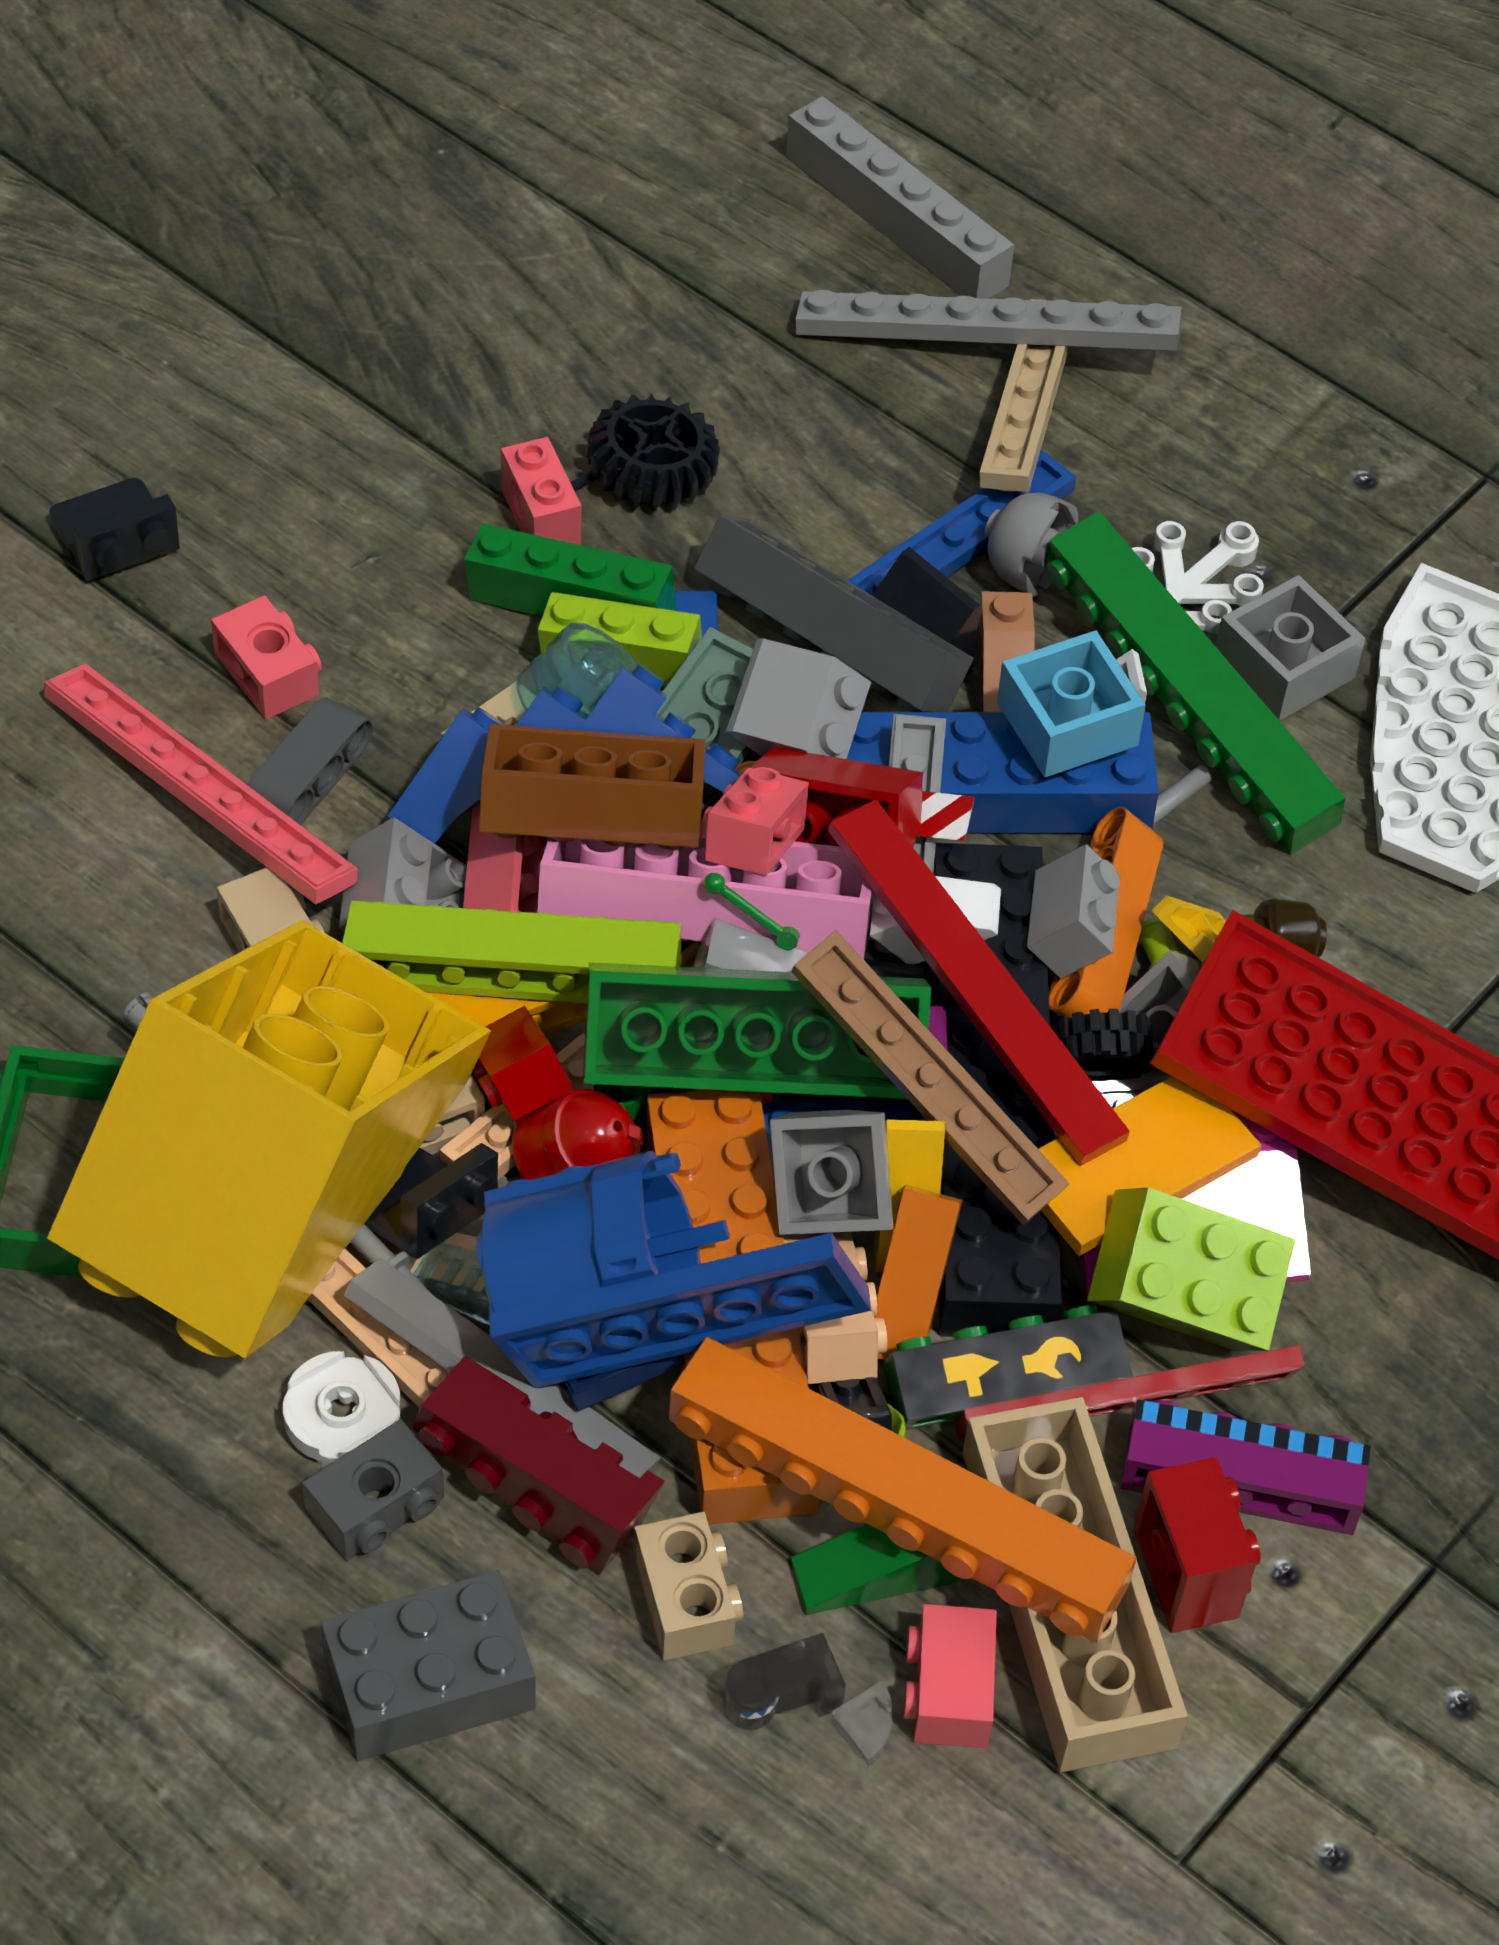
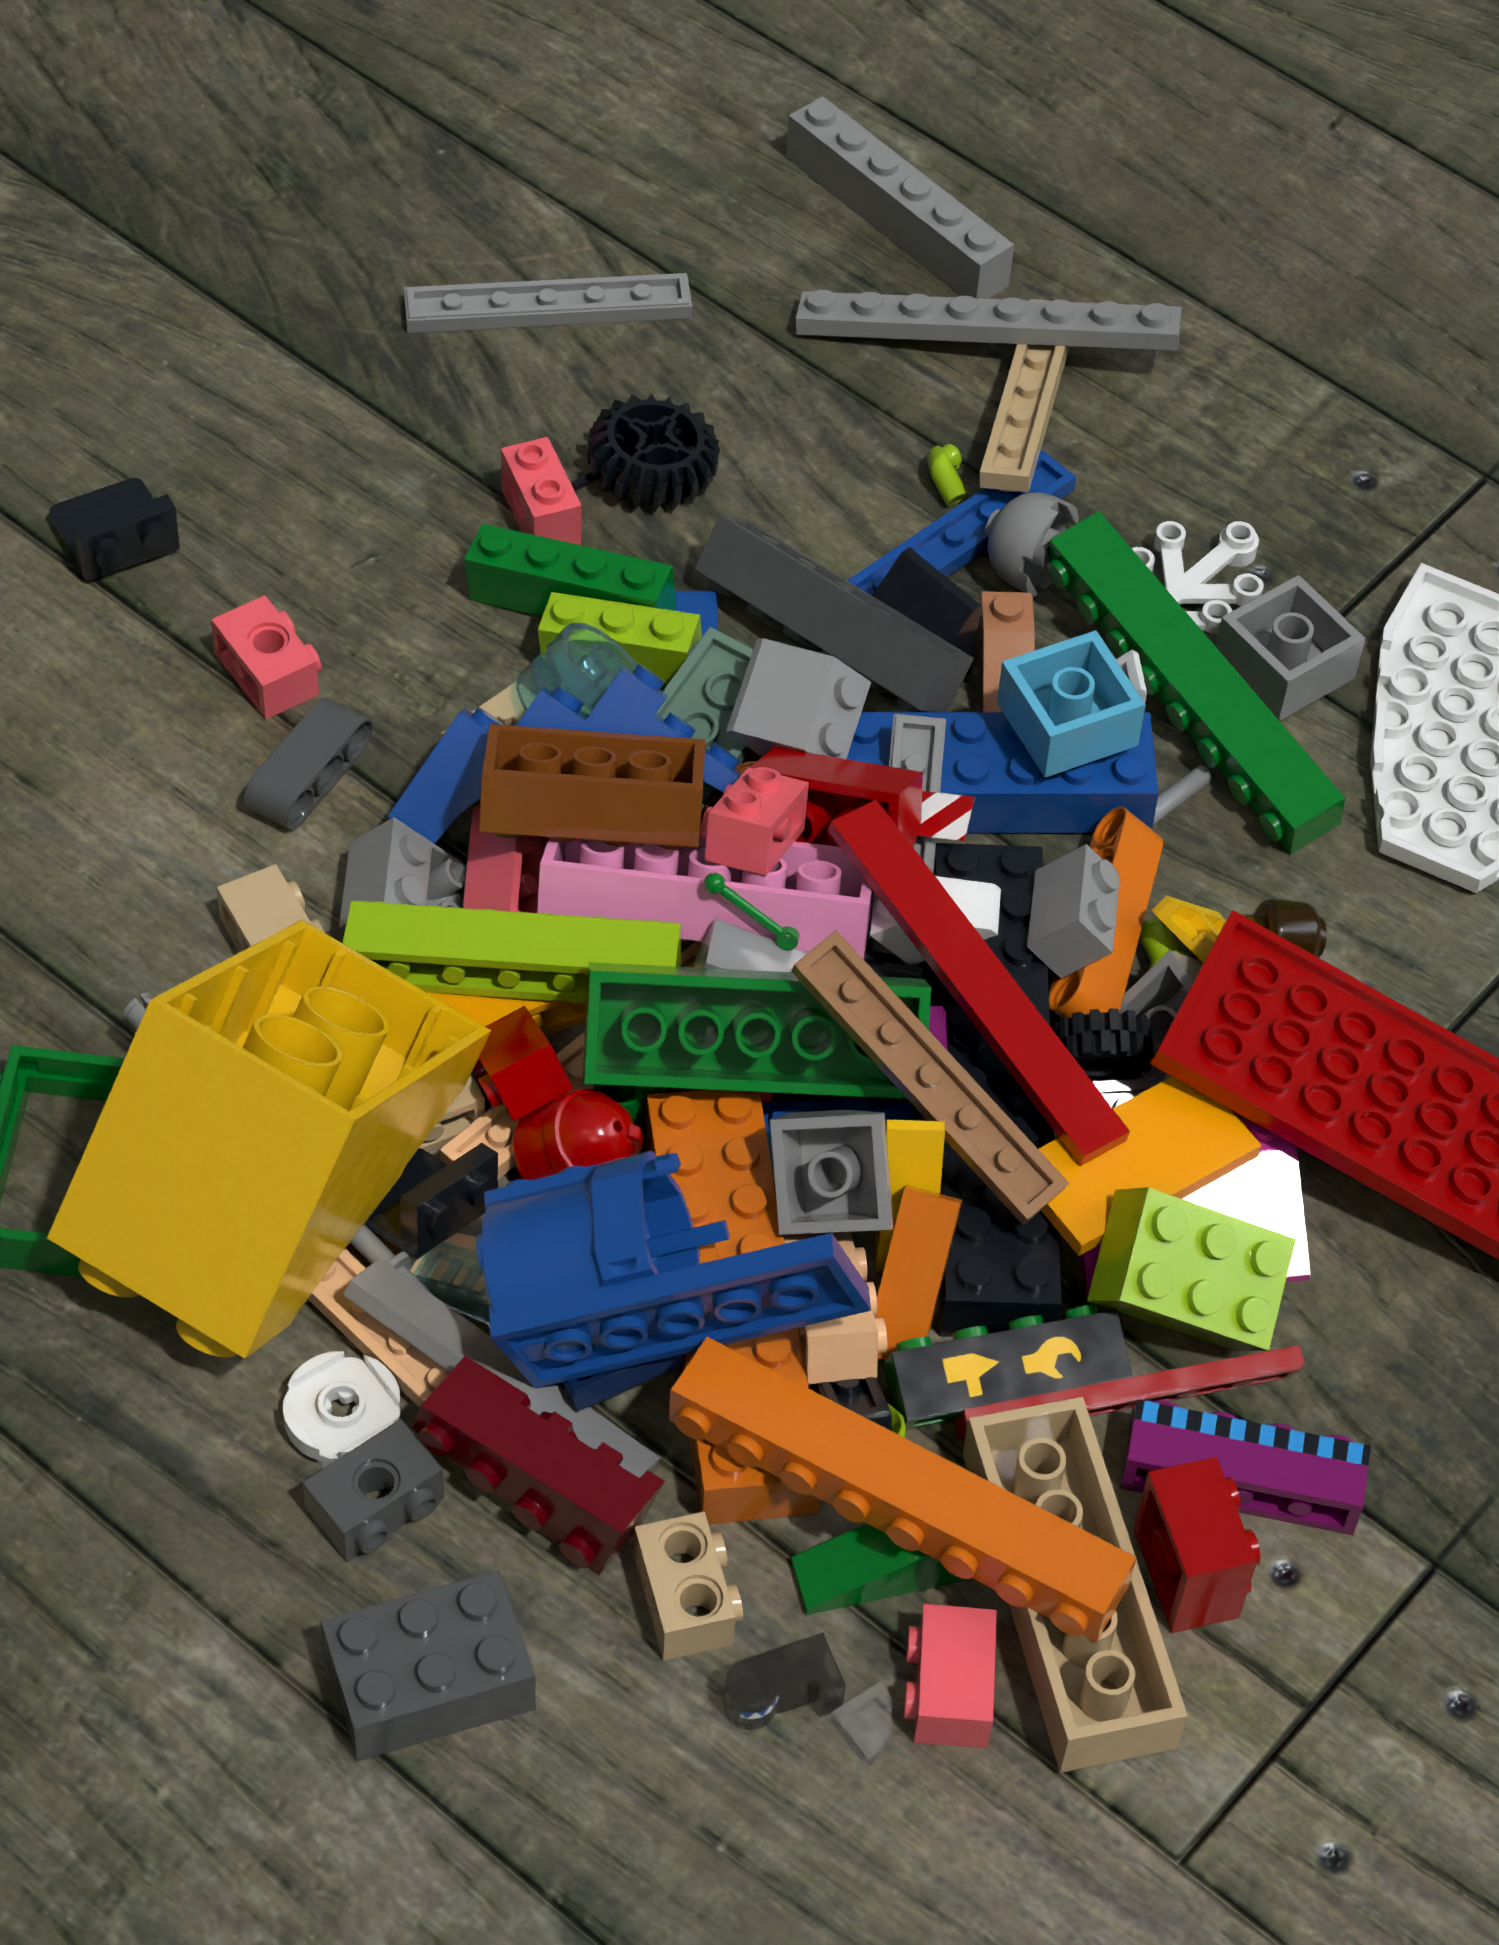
(201, 784): coral tile -> none
(547, 302): none -> light grey tile
(942, 467): none -> lime arm

